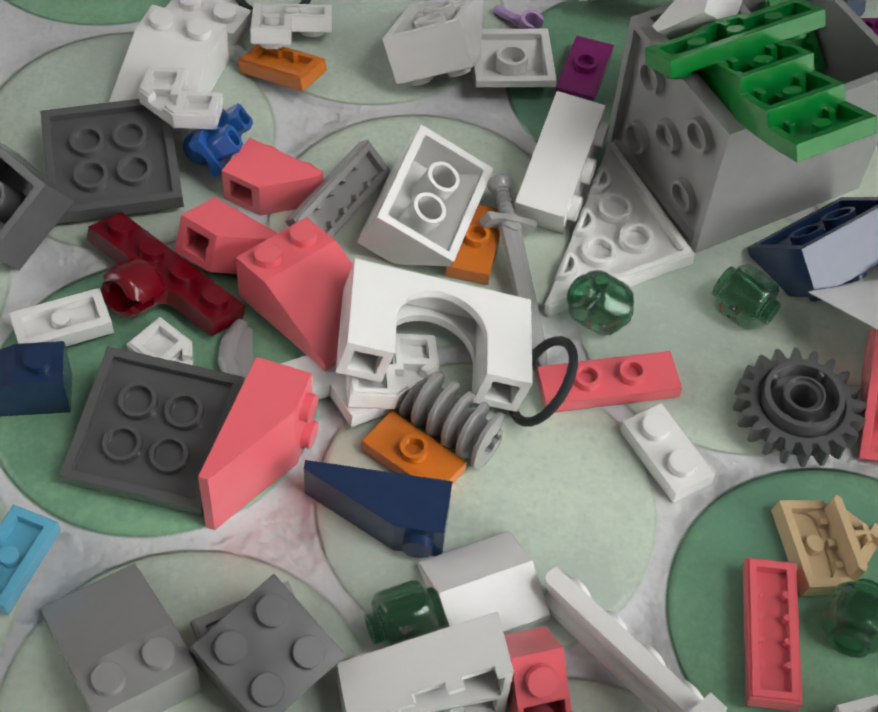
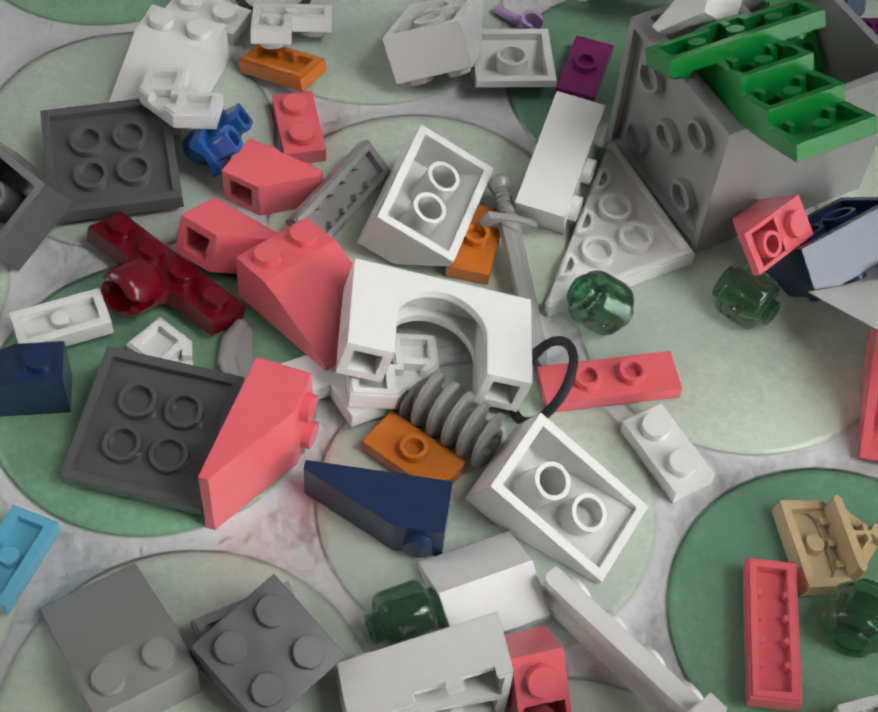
(299, 126): none -> coral plate
(557, 499): none -> white slope
(771, 230): none -> coral slope
(799, 407): dark grey gear -> none

